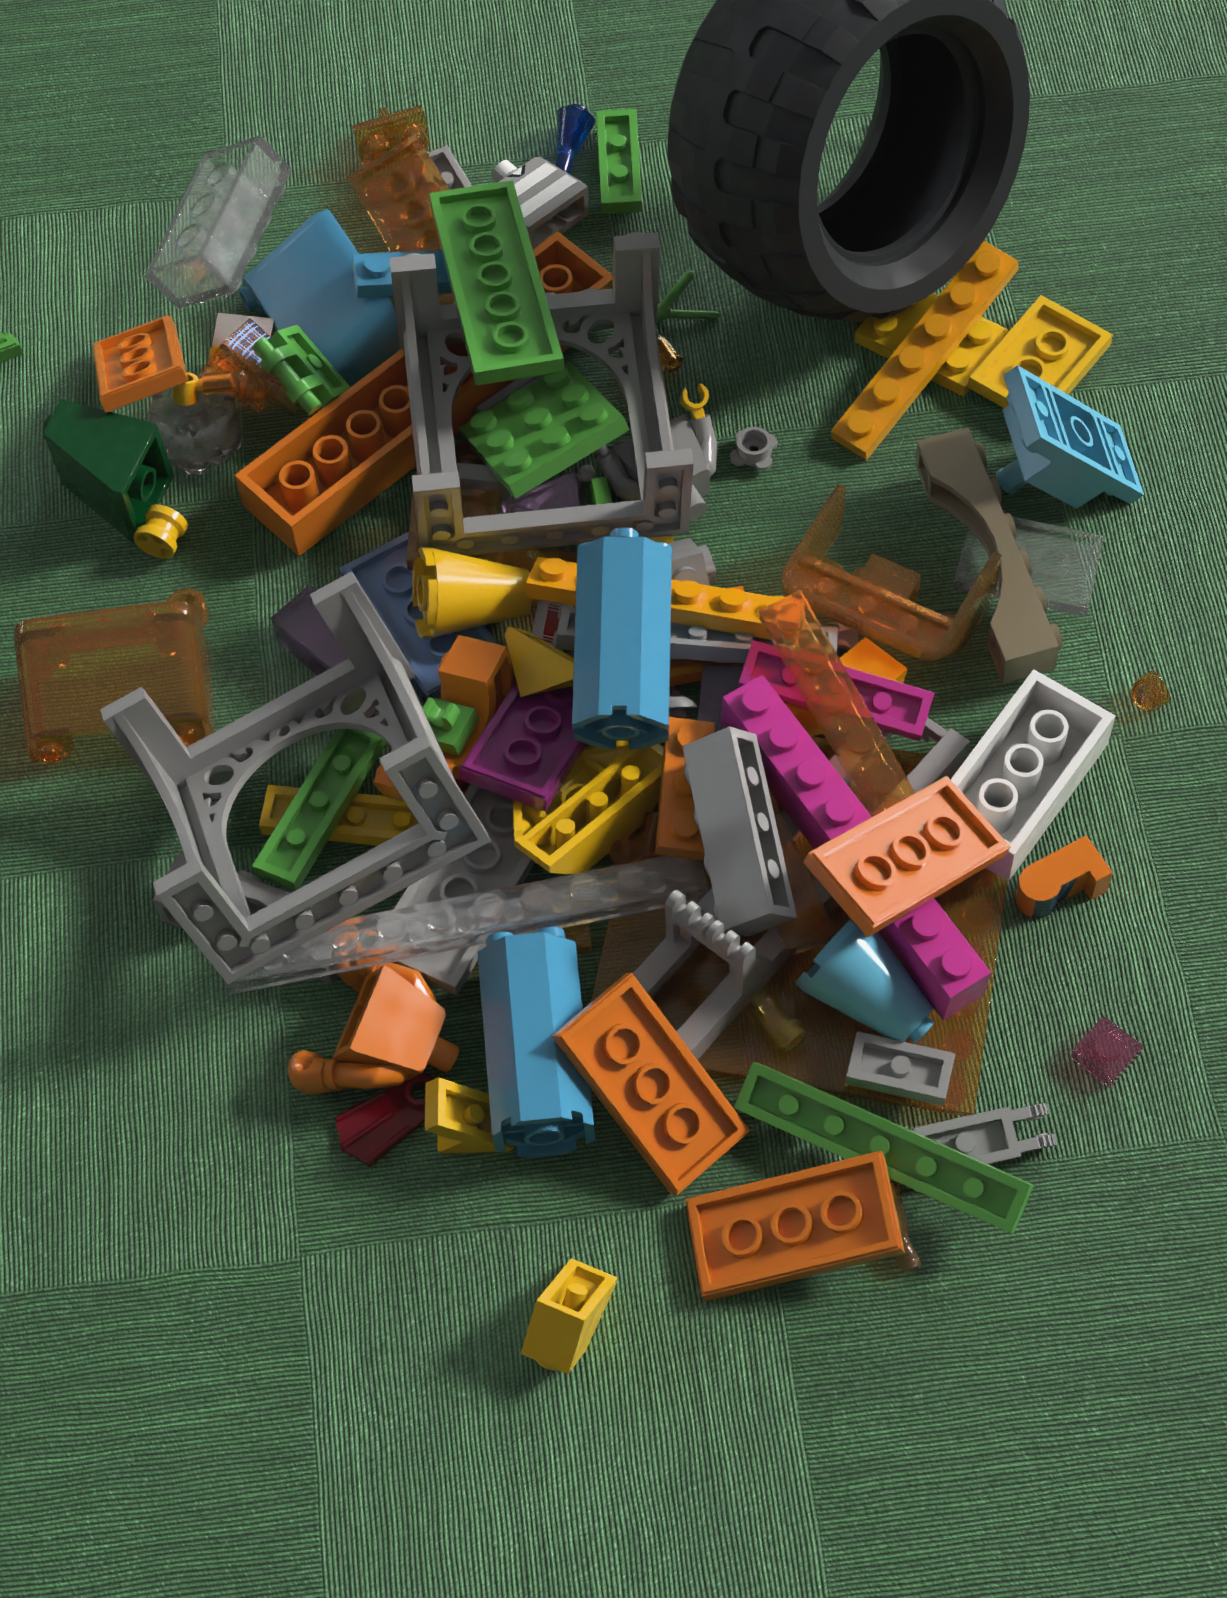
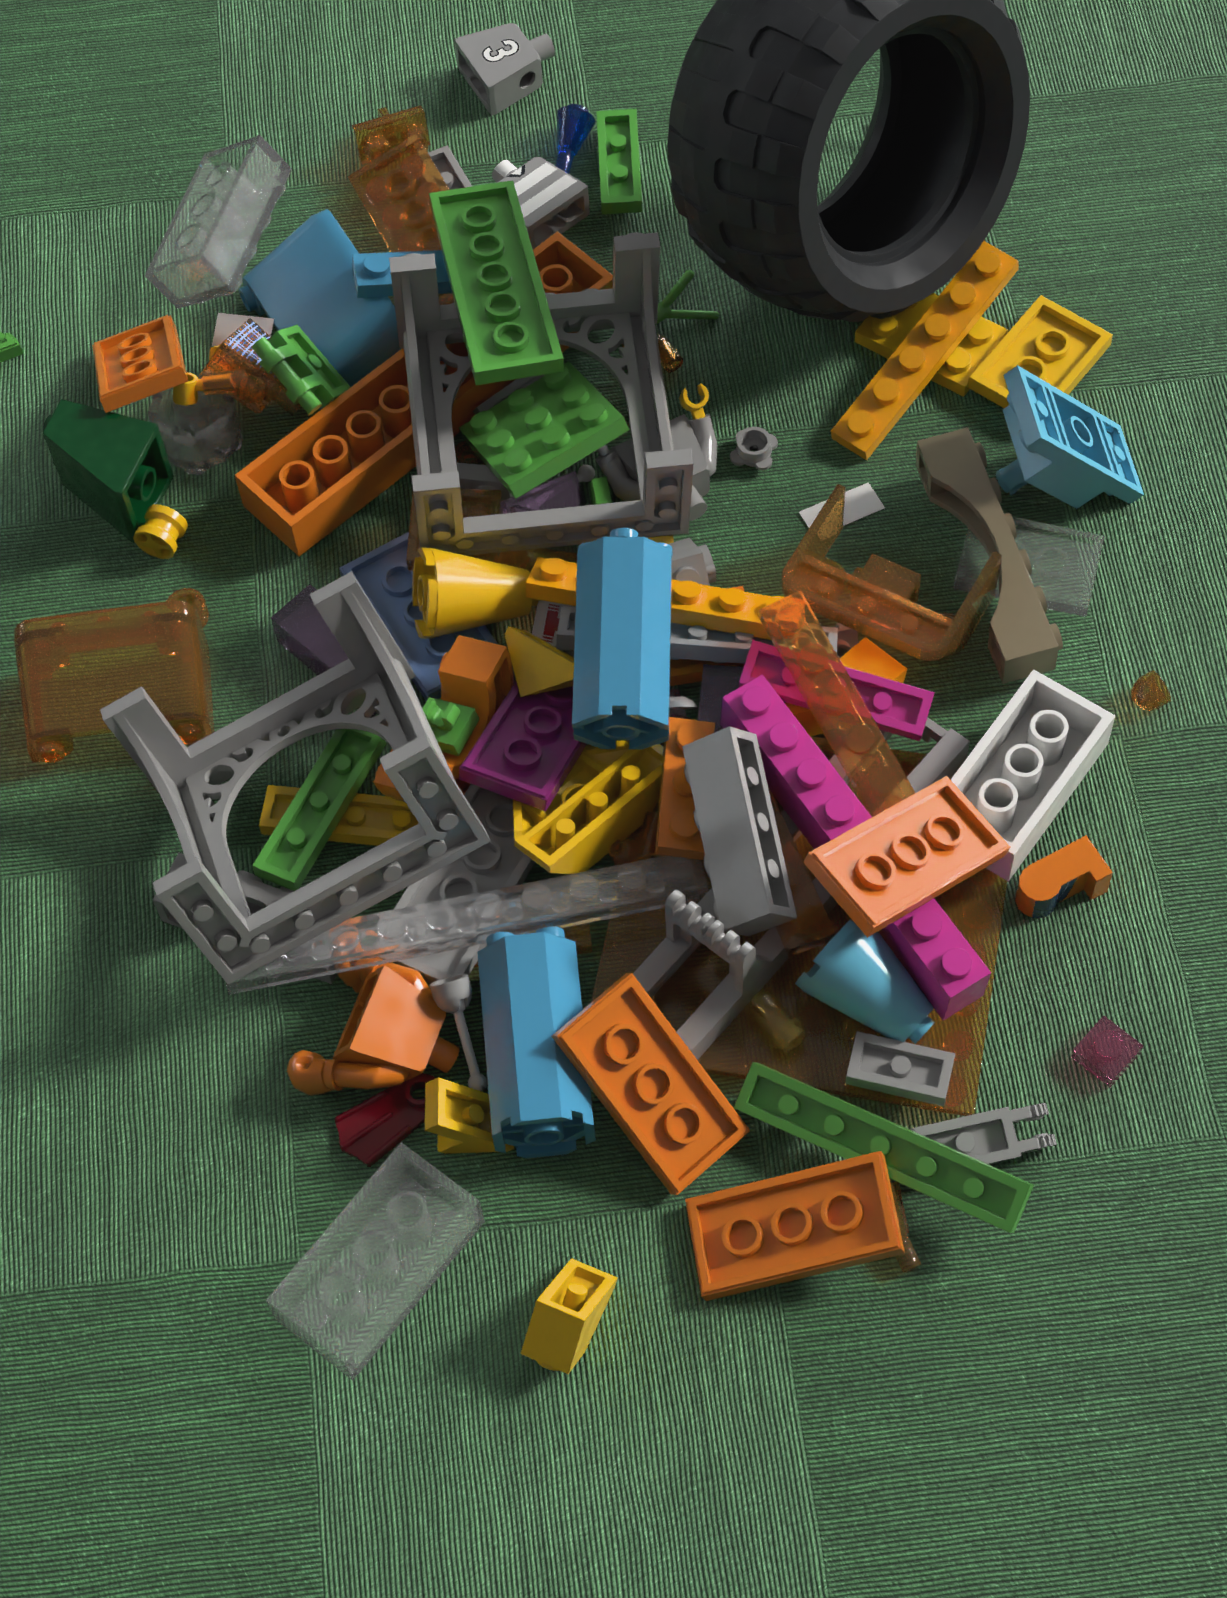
(376, 1260): none -> clear brick
(453, 996): none -> hinge
(502, 64): none -> light grey torso
(858, 504): none -> white sticker

